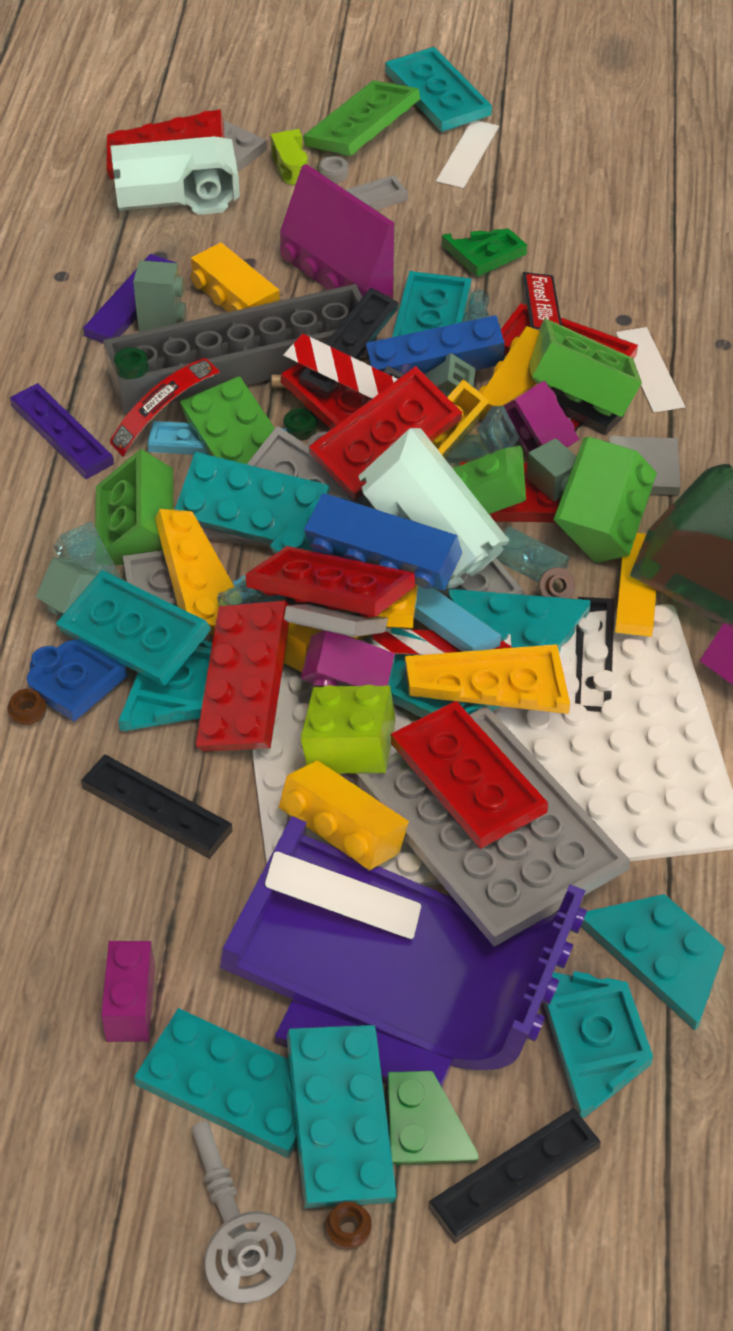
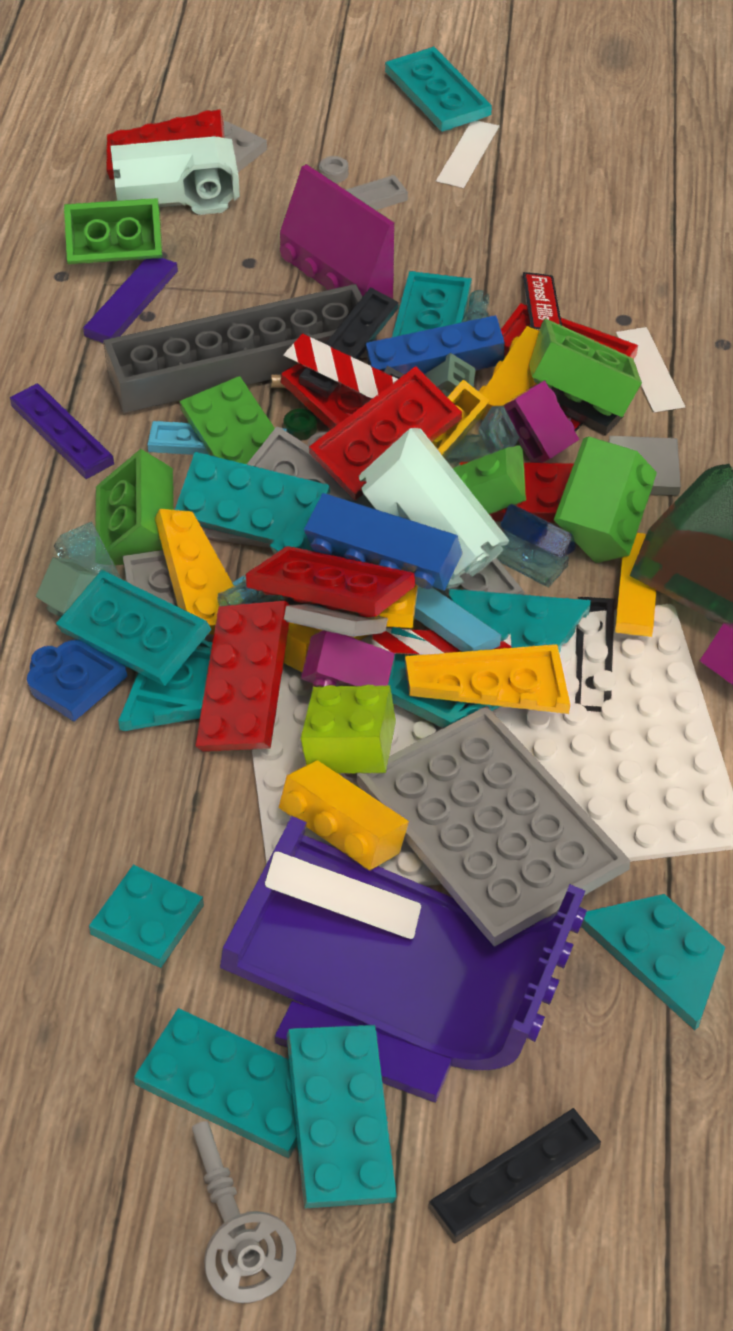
(29, 700): reddish brown plate -> none
(113, 231): none -> bright green slope
(128, 991): magenta brick -> none
(131, 363): dark green tile -> none
(146, 916): none -> teal plate
(157, 399): sticker -> none
(157, 806): black tile -> none
(158, 295): sand green brick -> none
(230, 280): yellow brick -> none
(288, 154): lime leg -> none
(351, 1213): reddish brown plate -> none
(361, 117): bright green plate -> none
(424, 1122): wing -> none
(469, 774): red plate -> none
(485, 249): green wing -> none
(538, 531): none -> clear blue slope
(547, 579): reddish brown plate -> none
(550, 468): sand green brick -> none
(597, 1037): teal wing -> none

